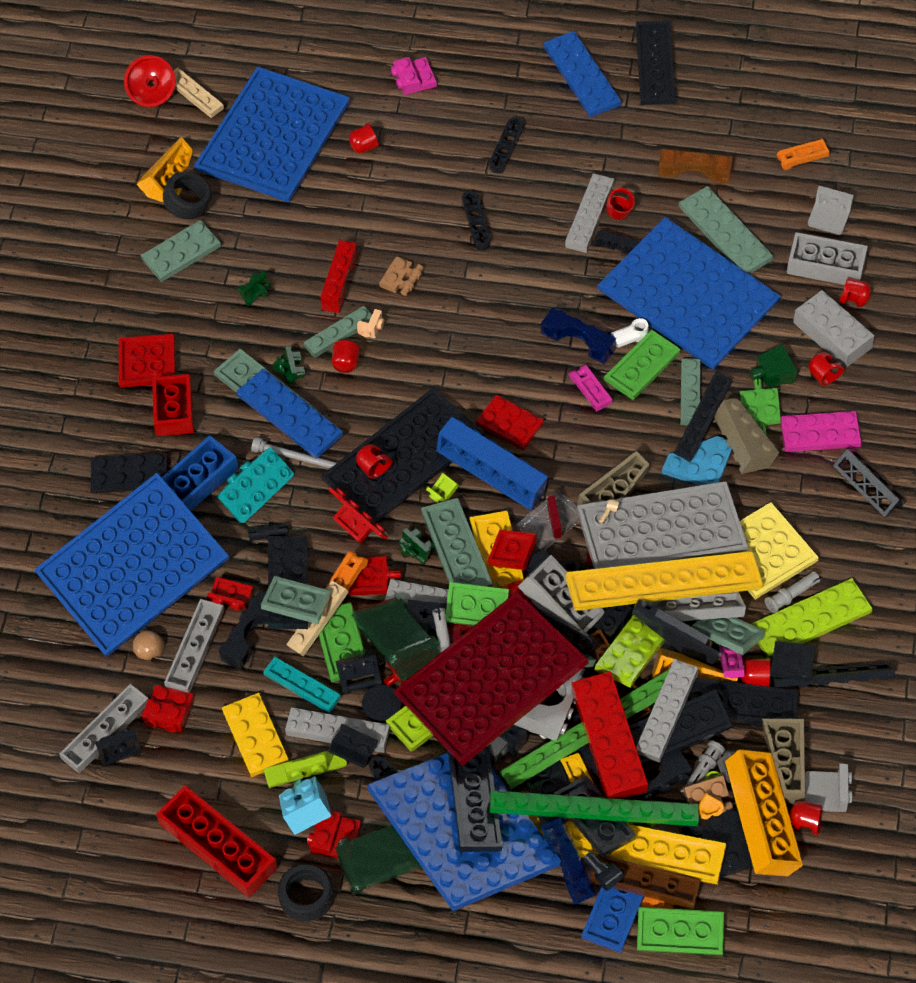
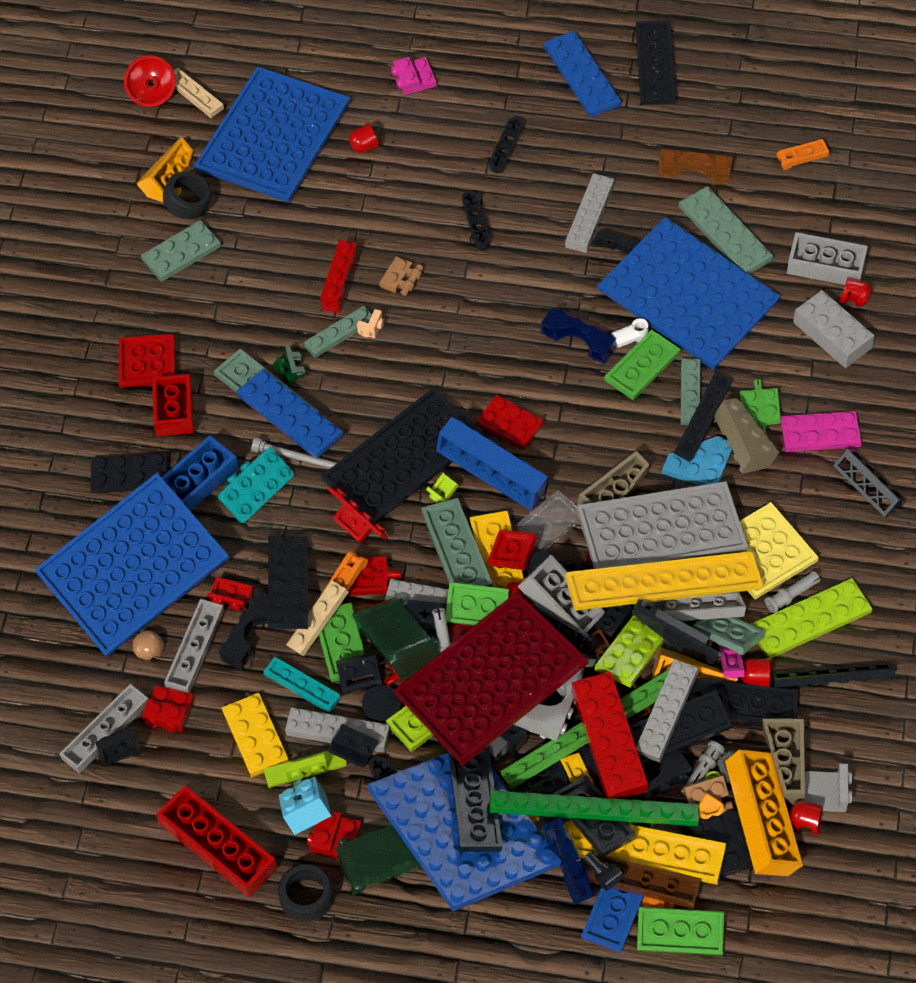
(255, 288): dark green hips -> none
(264, 532): black pin -> none
(296, 600): sand green plate -> none
(345, 356): red helmet -> none
(368, 460): red helmet -> none
(413, 547): dark green hips -> none
(554, 517): dark red tile -> none
(591, 388): dark pink plate -> none
(612, 505): tan hand -> none
(618, 206): red helmet -> none
(774, 367): dark green torso -> none
(792, 661): black tile -> none
(820, 368): red helmet -> none
(830, 210): light grey bracket -> none

